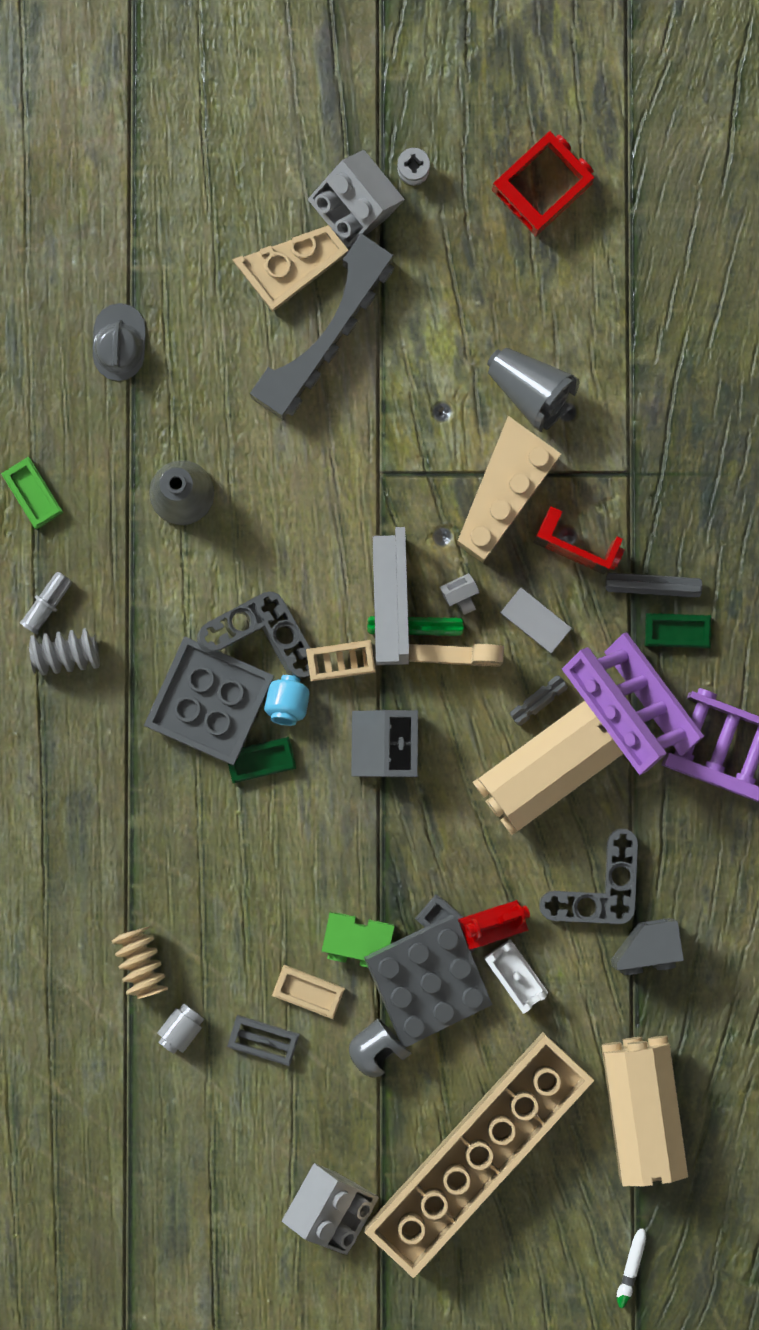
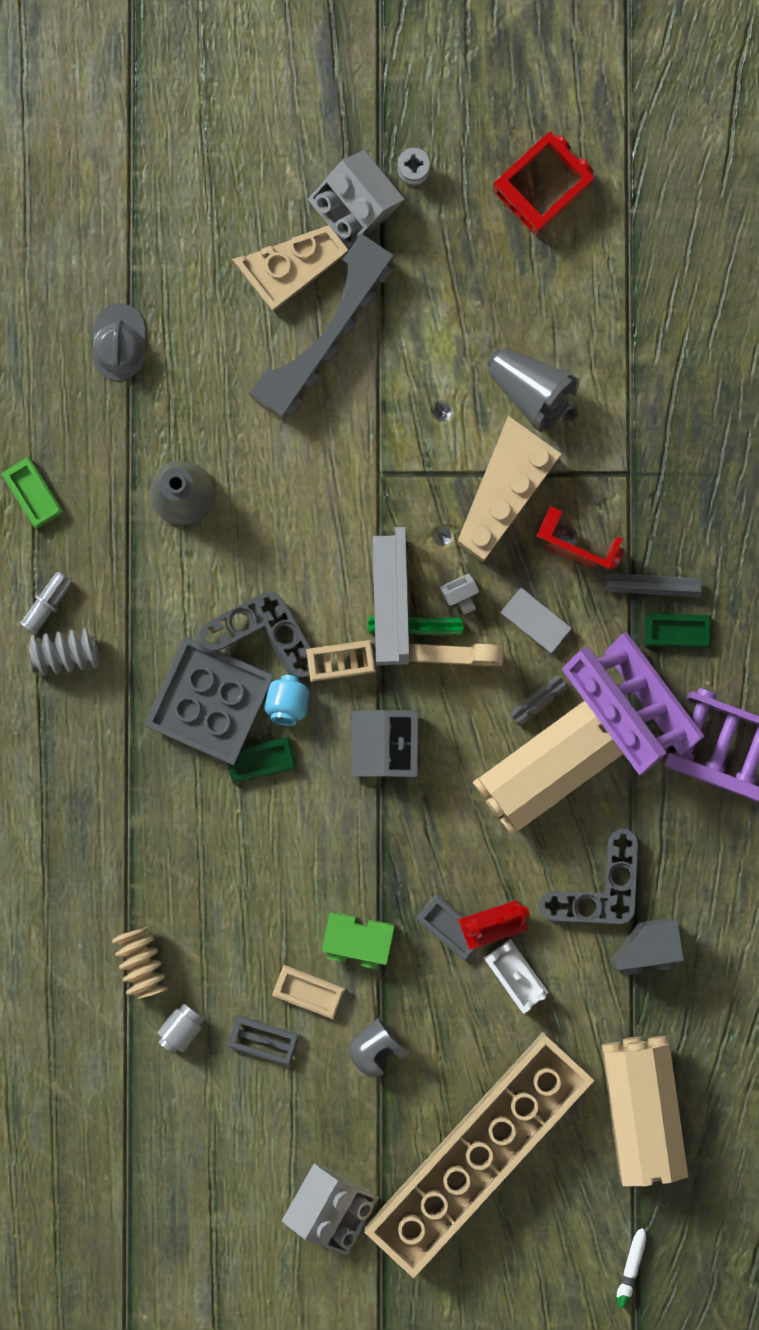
(428, 980): dark grey plate -> none

